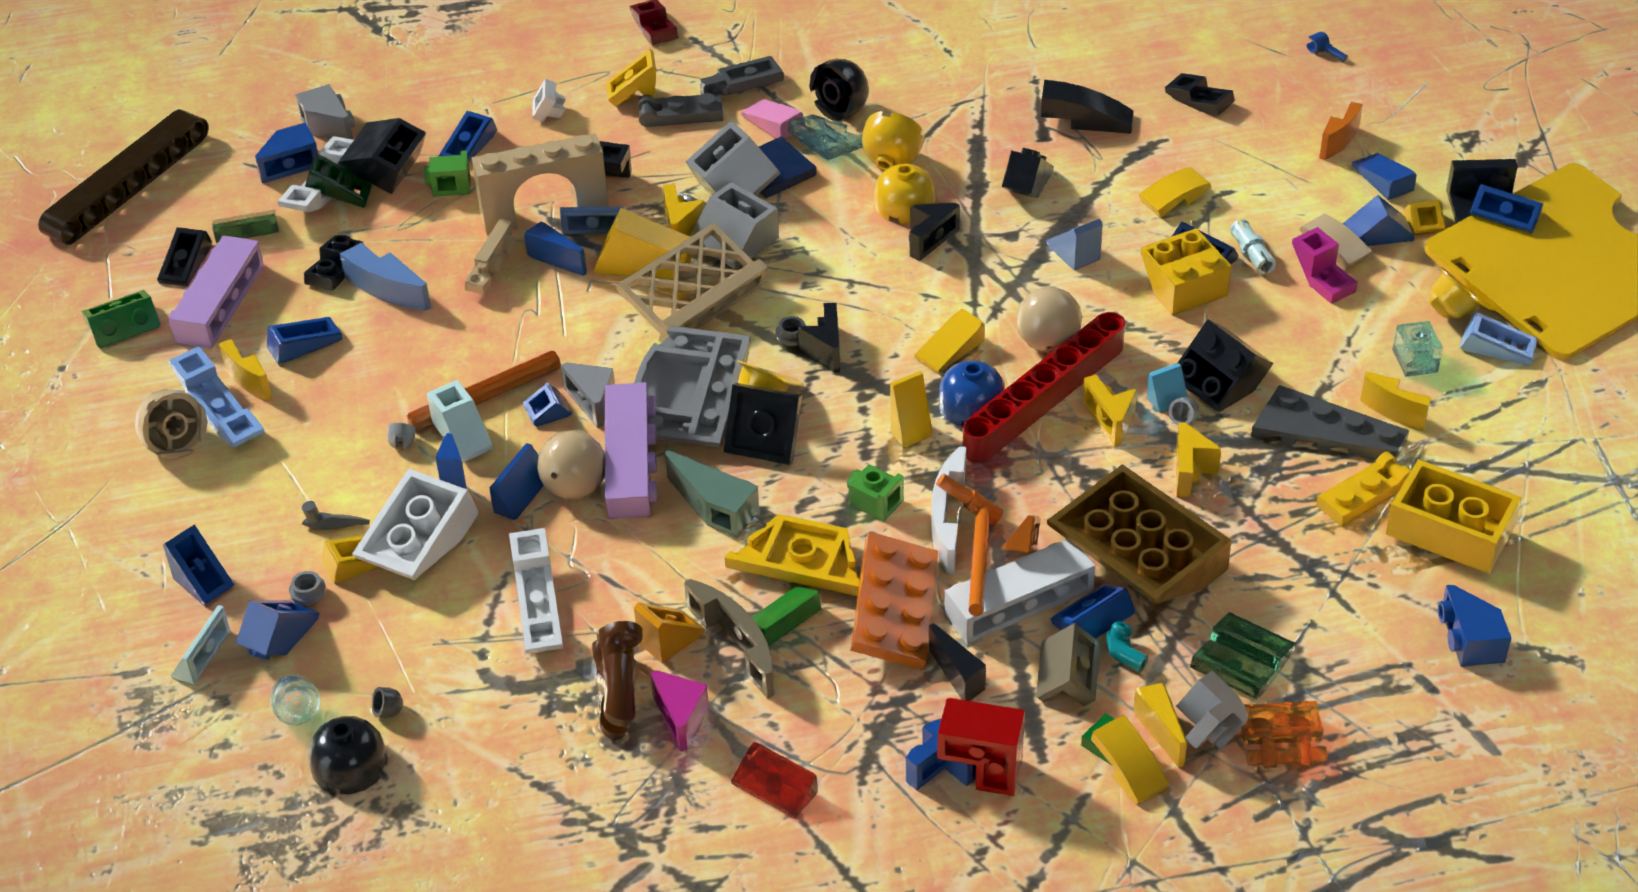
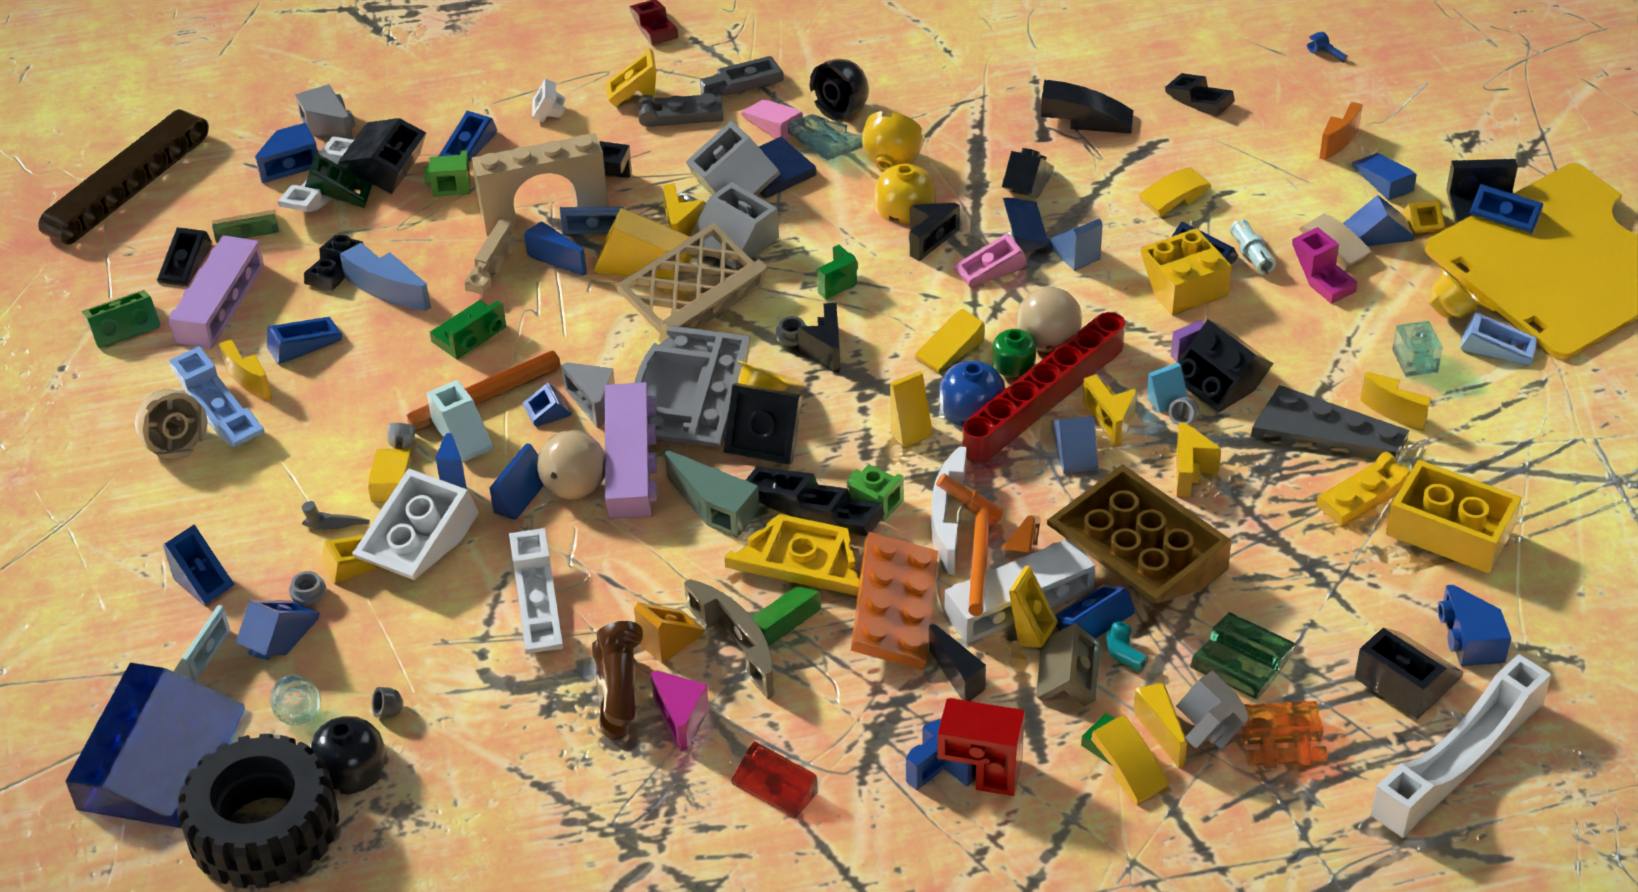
(149, 744): none -> clear blue slope
(264, 849): none -> black tyre
(387, 471): none -> yellow slope
(469, 328): none -> green bracket
(802, 497): none -> black slope
(838, 274): none -> green bracket
(992, 261): none -> bright pink slope
(1014, 353): none -> green head
(1026, 224): none -> dark blue slope
(1031, 610): none -> yellow slope
(1076, 444): none -> medium blue slope
(1182, 339): none -> medium lavender tile
(1404, 671): none -> black slope
(1423, 783): none -> white arch

